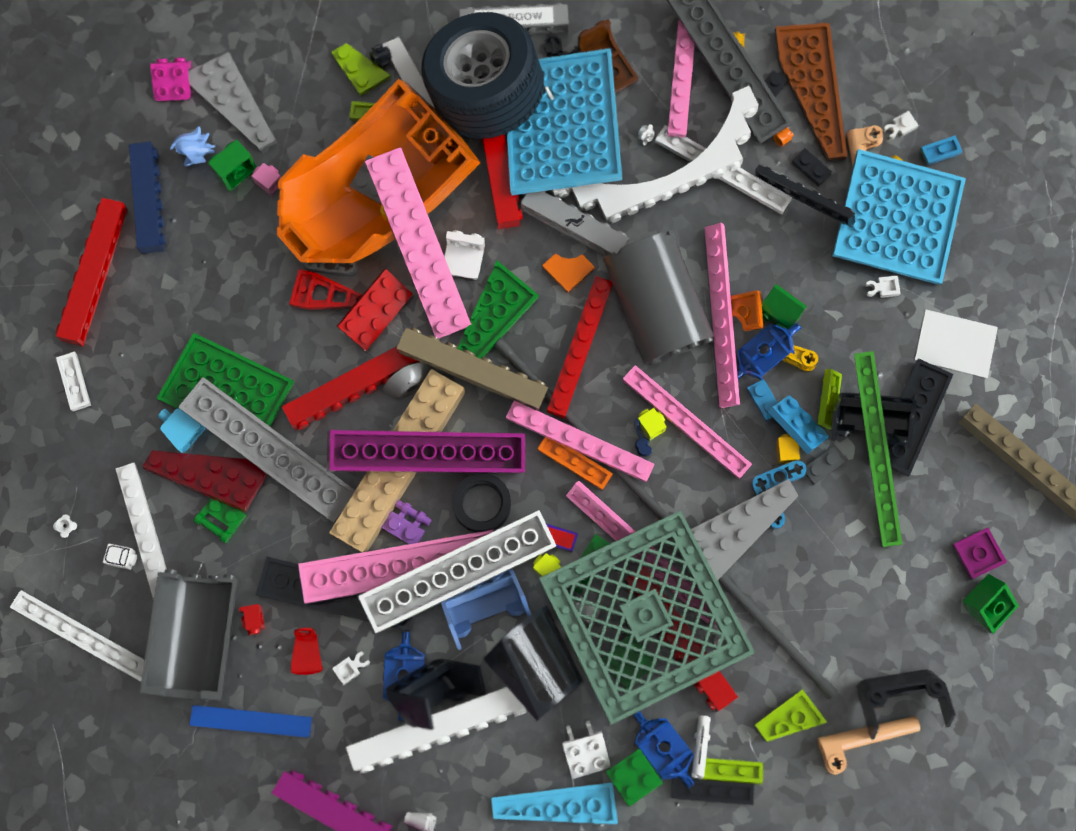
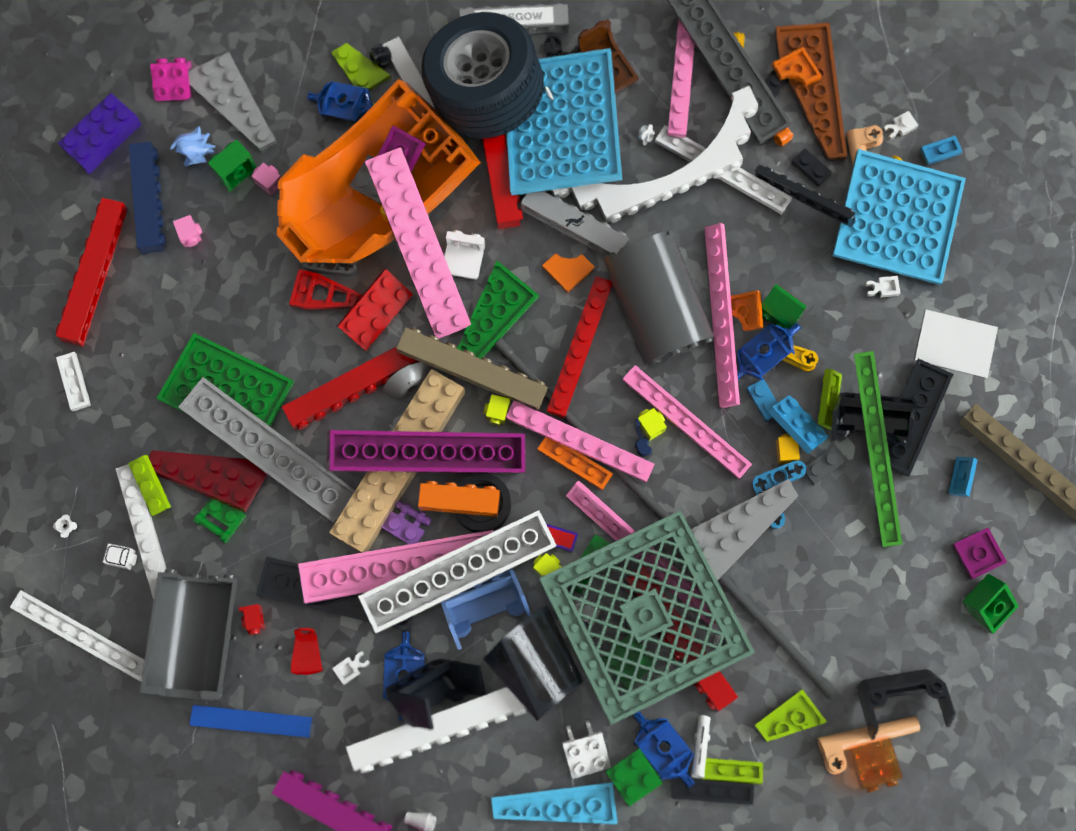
(99, 133): none -> dark purple brick
(149, 485): none -> lime plate
(180, 429): medium azure torso -> none
(188, 231): none -> bright pink brick
(355, 106): none -> blue plate
(409, 144): none -> magenta plate
(459, 500): none -> orange brick
(497, 410): none -> neon yellow brick
(797, 66): none -> orange tile
(876, 765): none -> clear orange plate
(963, 476): none -> dark azure plate

